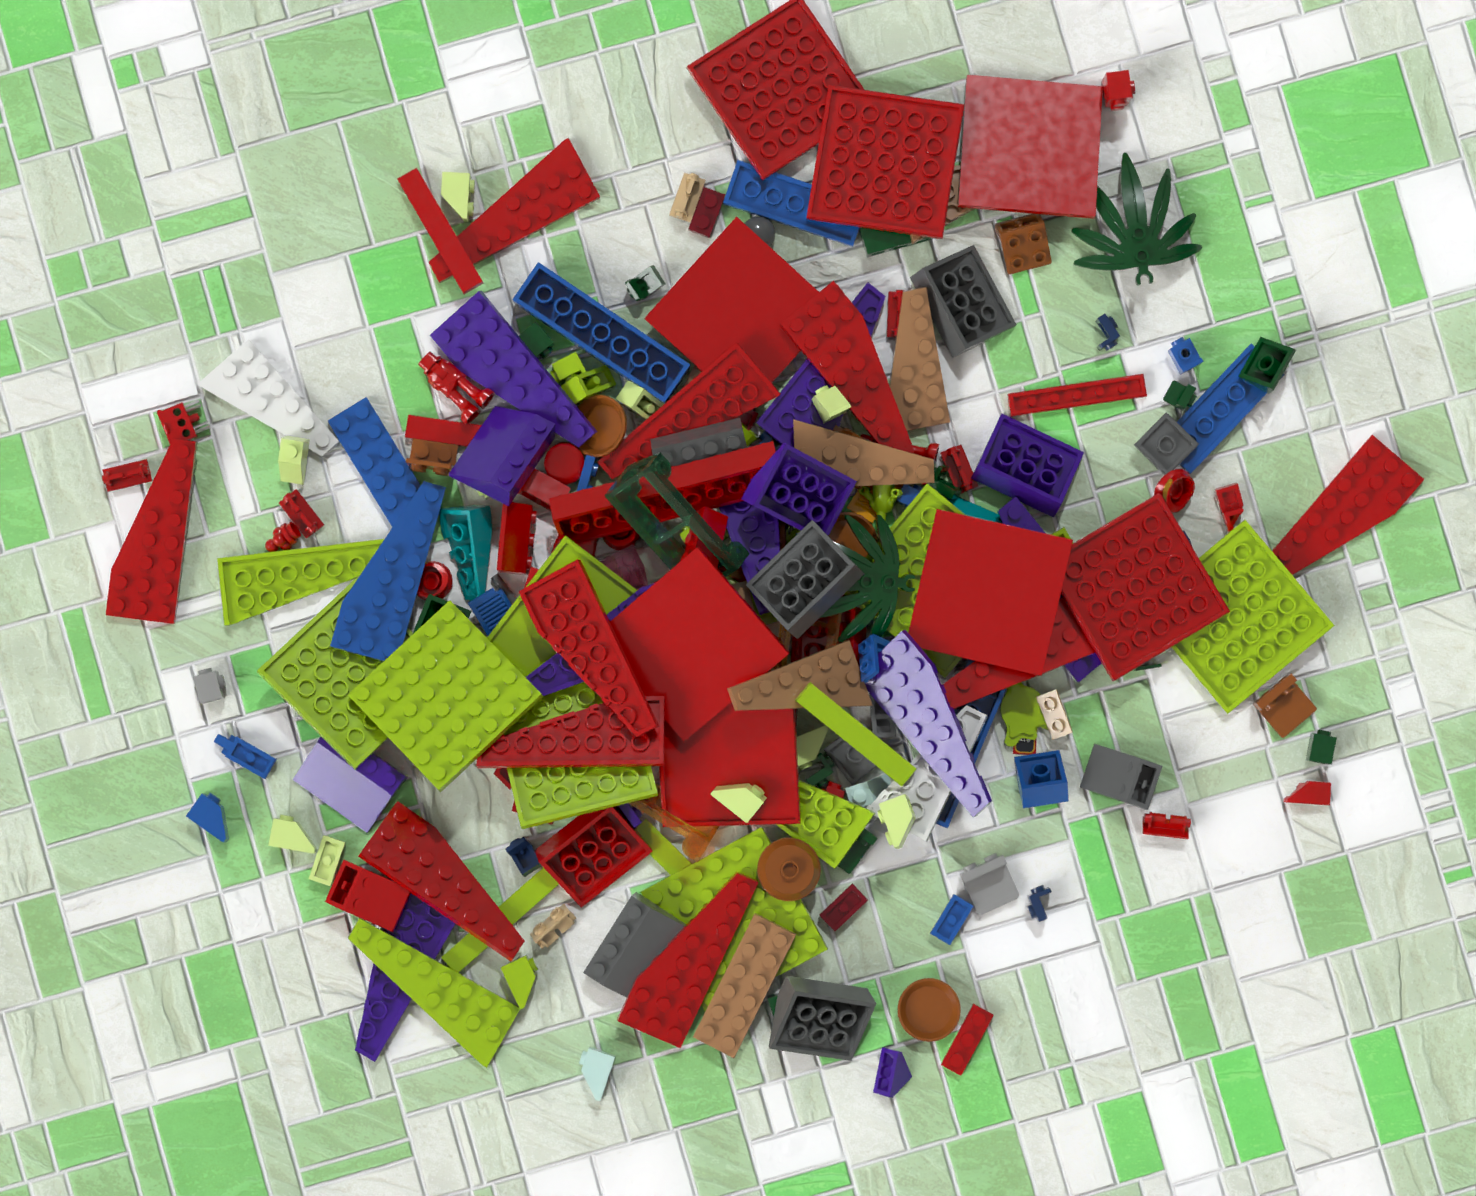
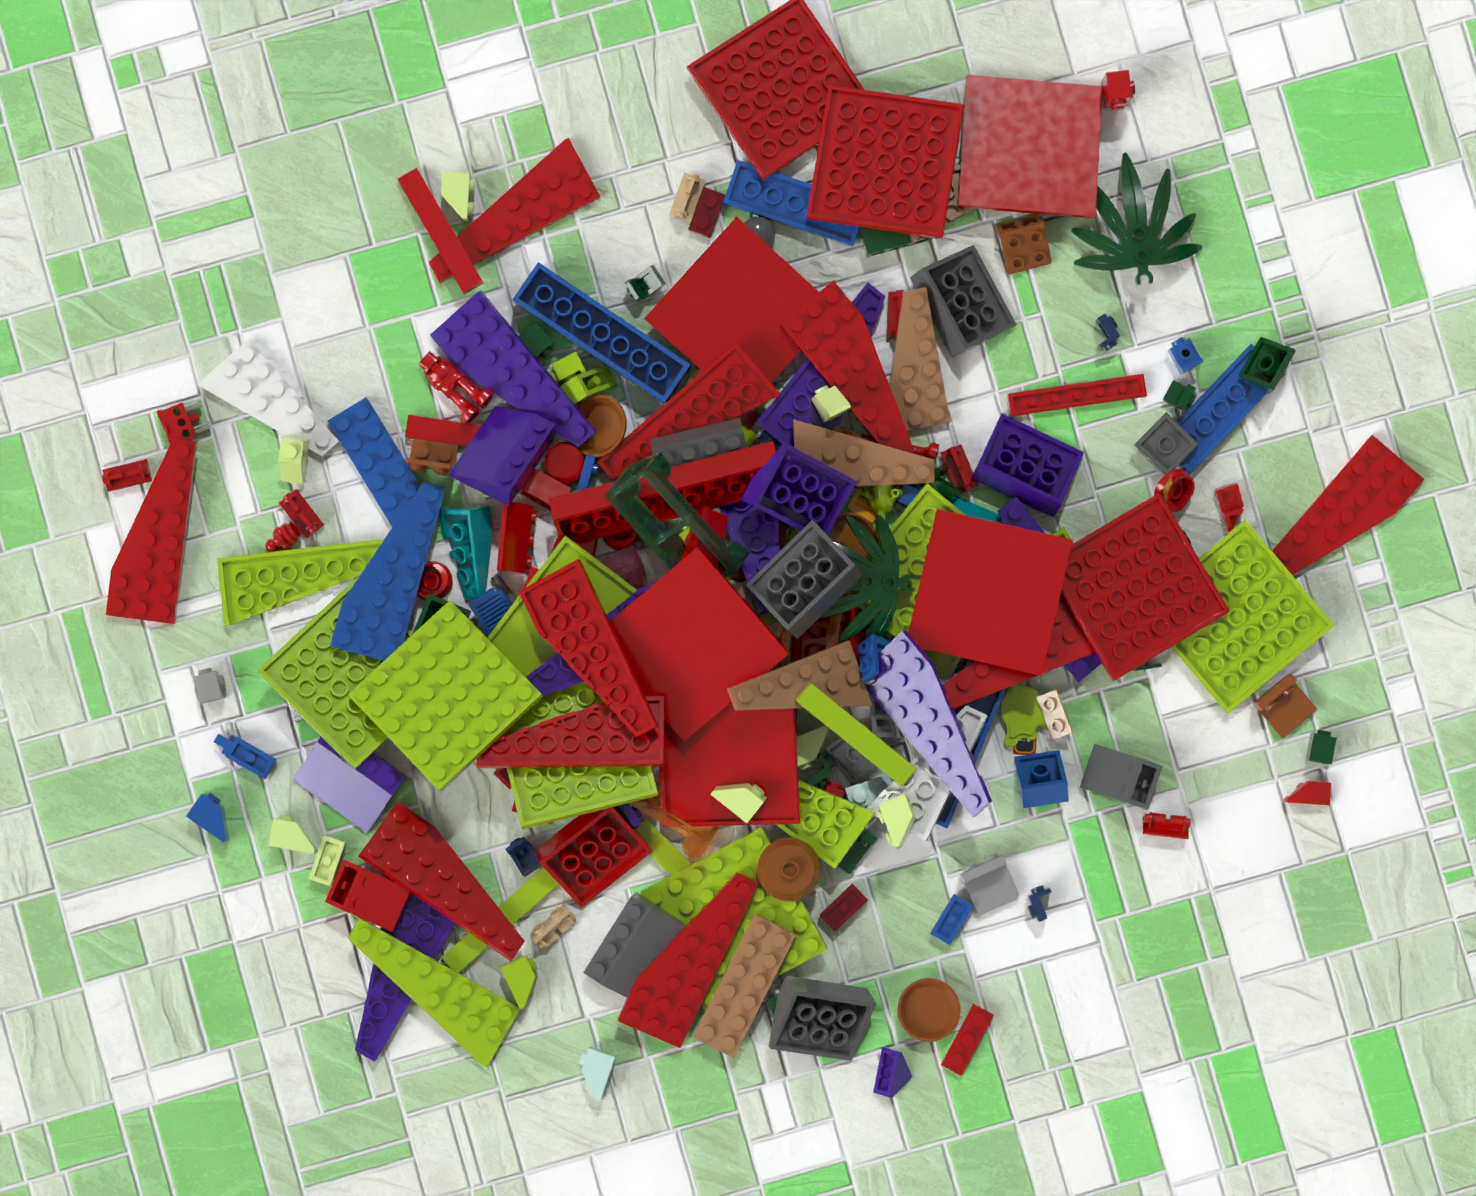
(638, 400): yellowish green slope -> none

